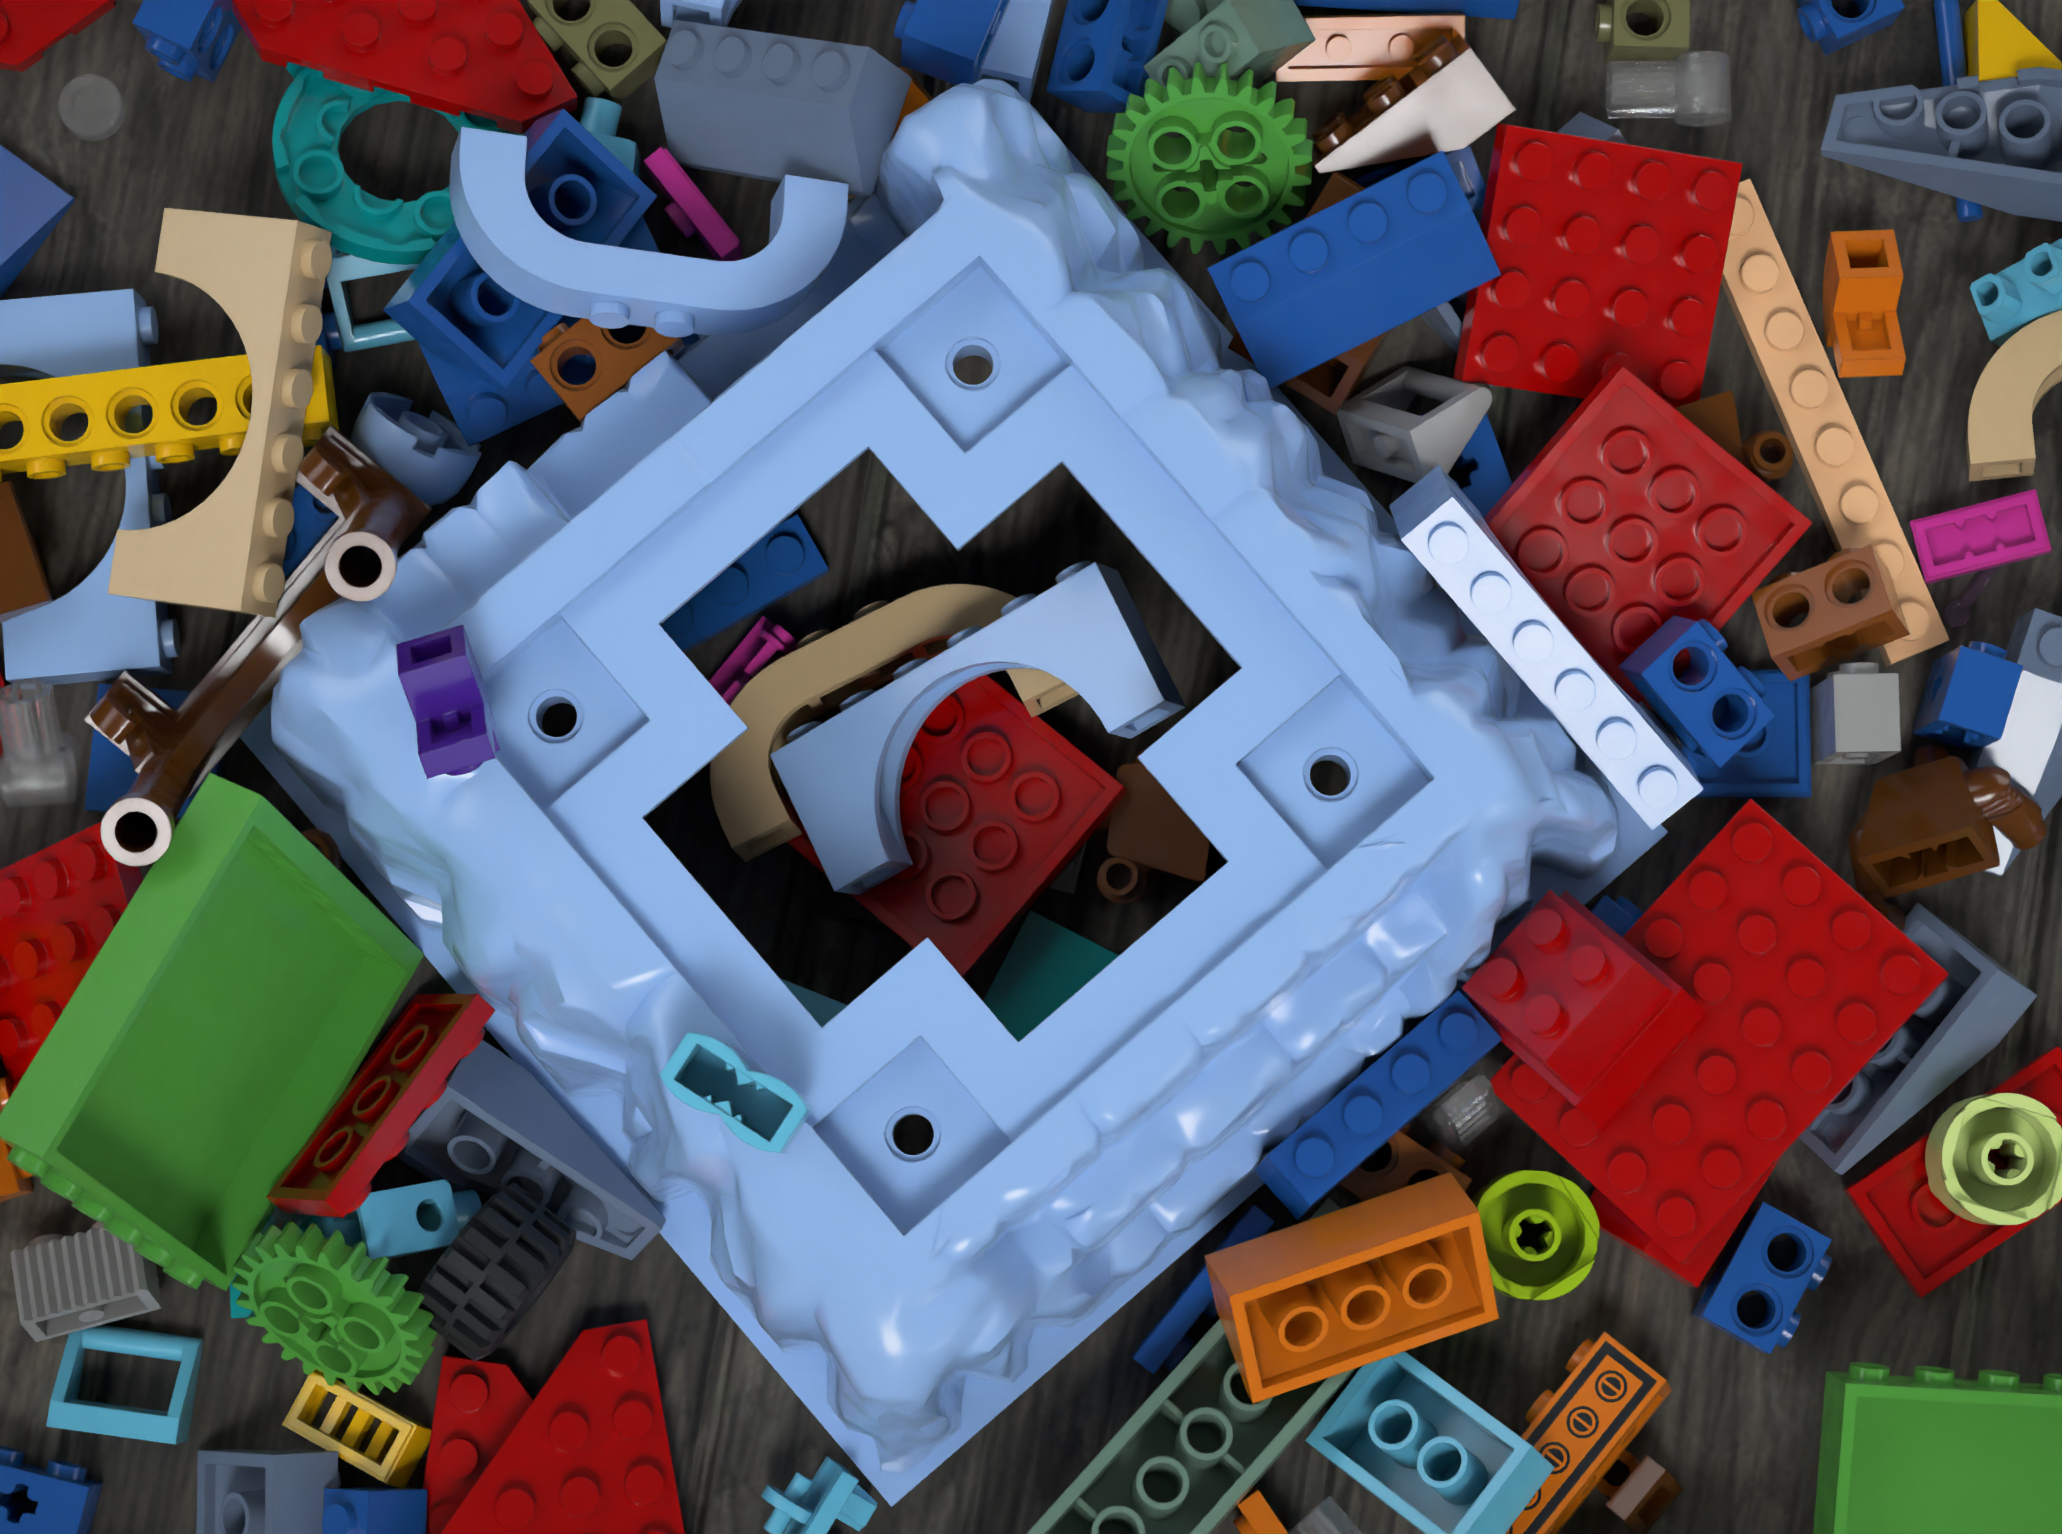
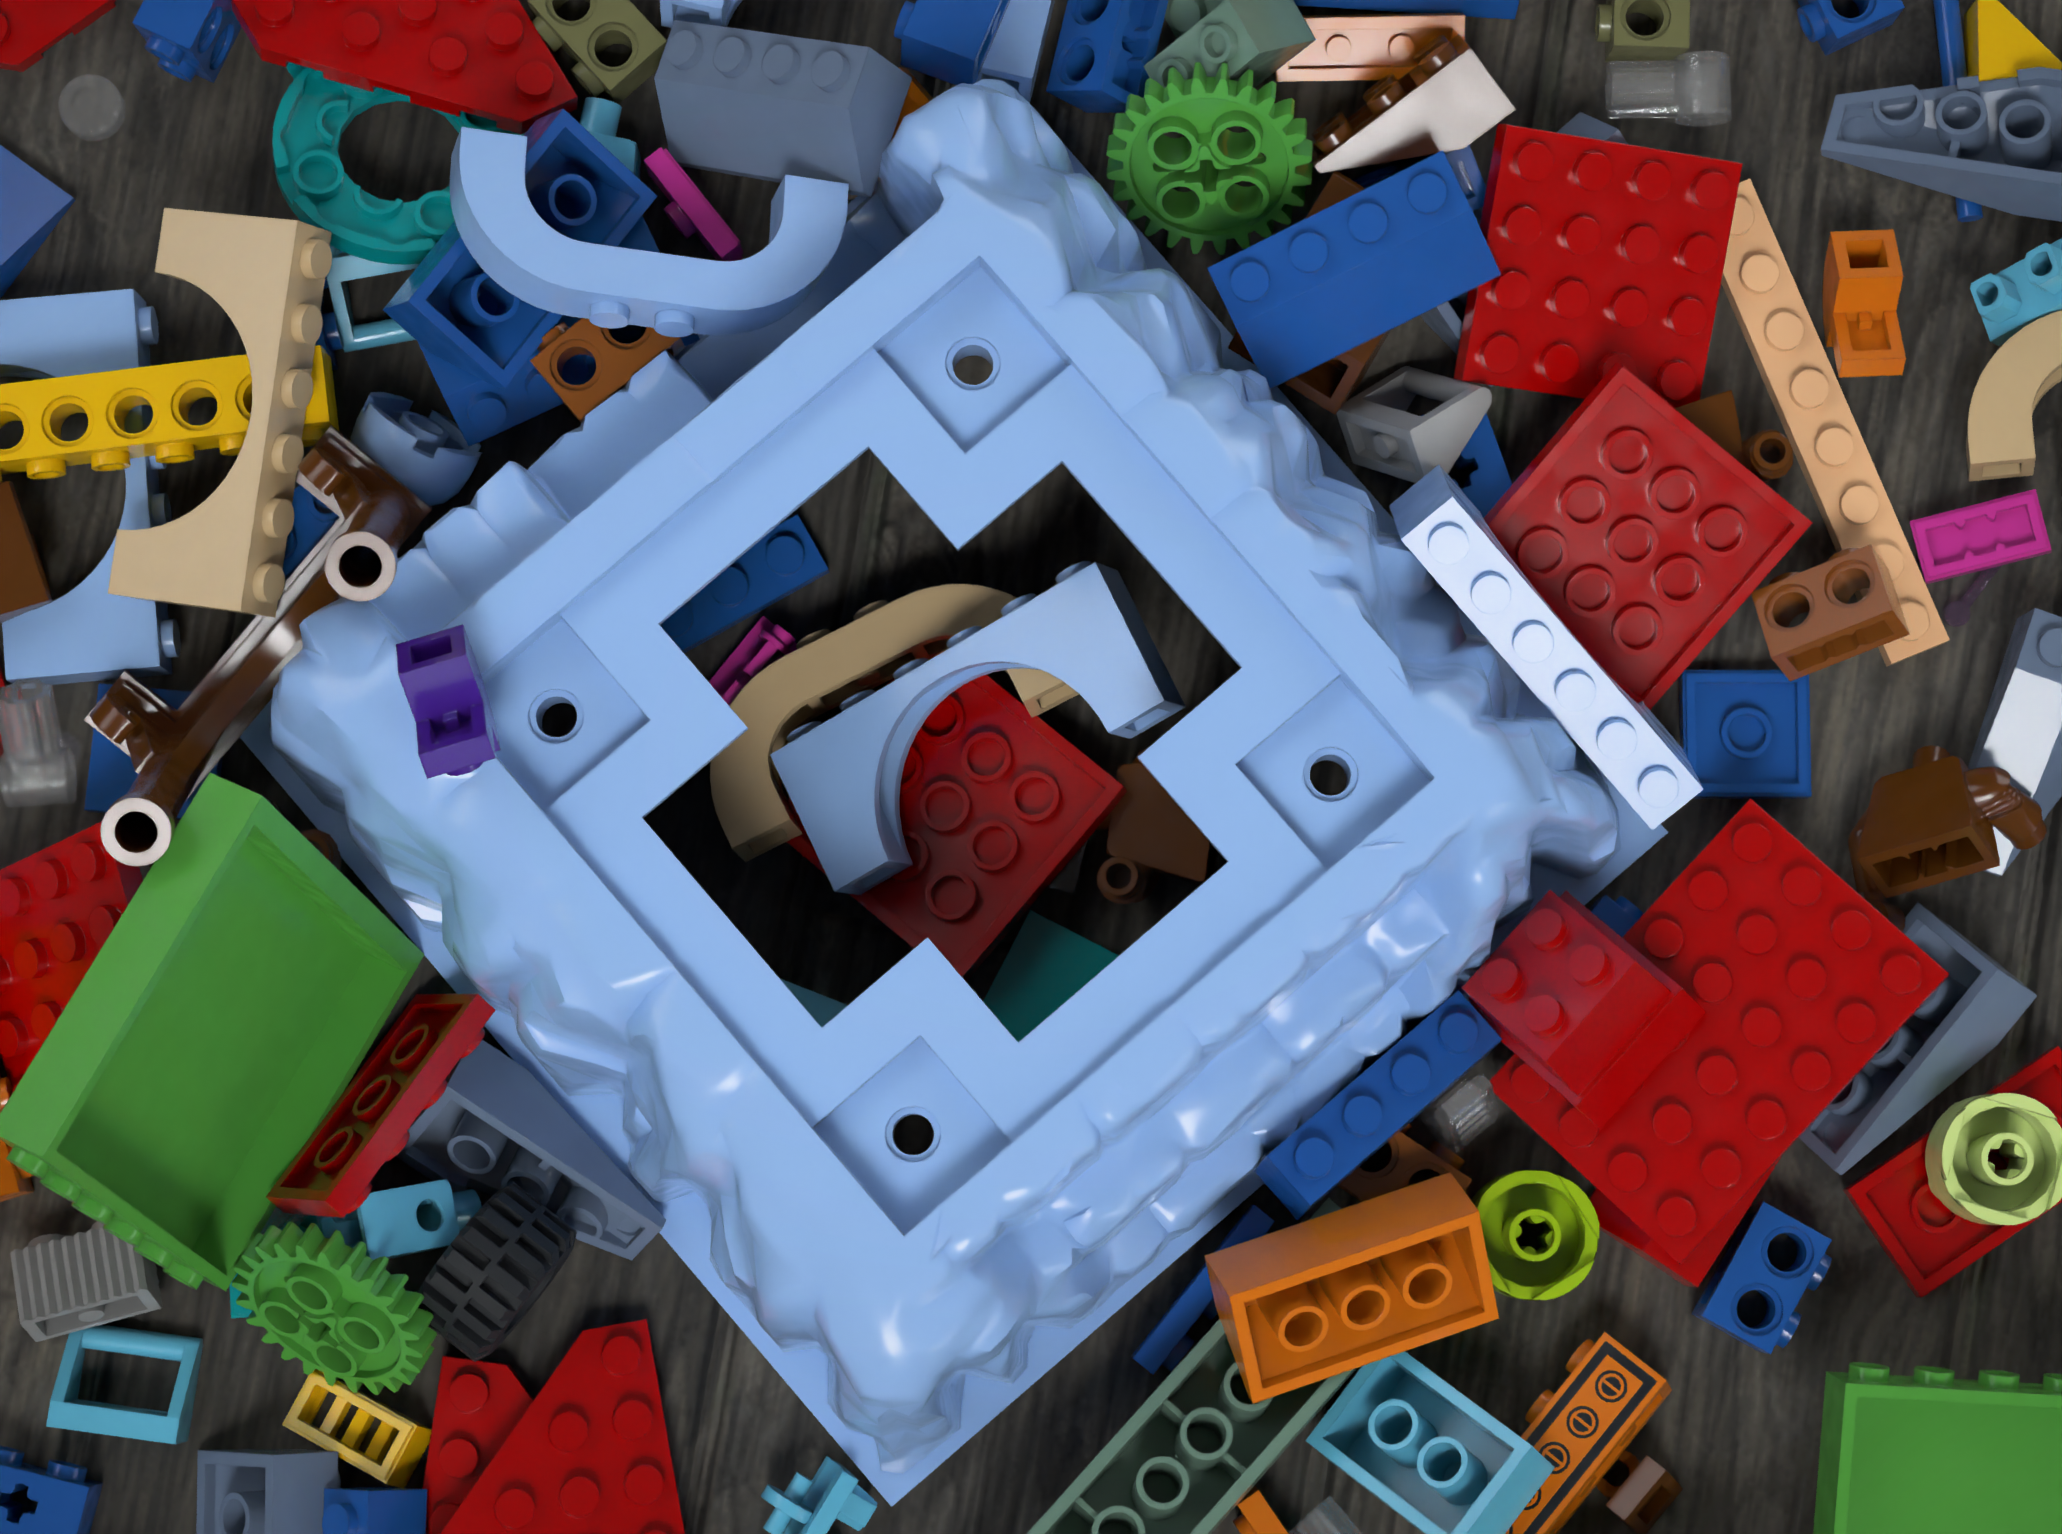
(720, 1082): medium azure brick -> none
(1688, 701): blue brick -> none
(1855, 716): light grey brick -> none
(1968, 697): blue brick -> none

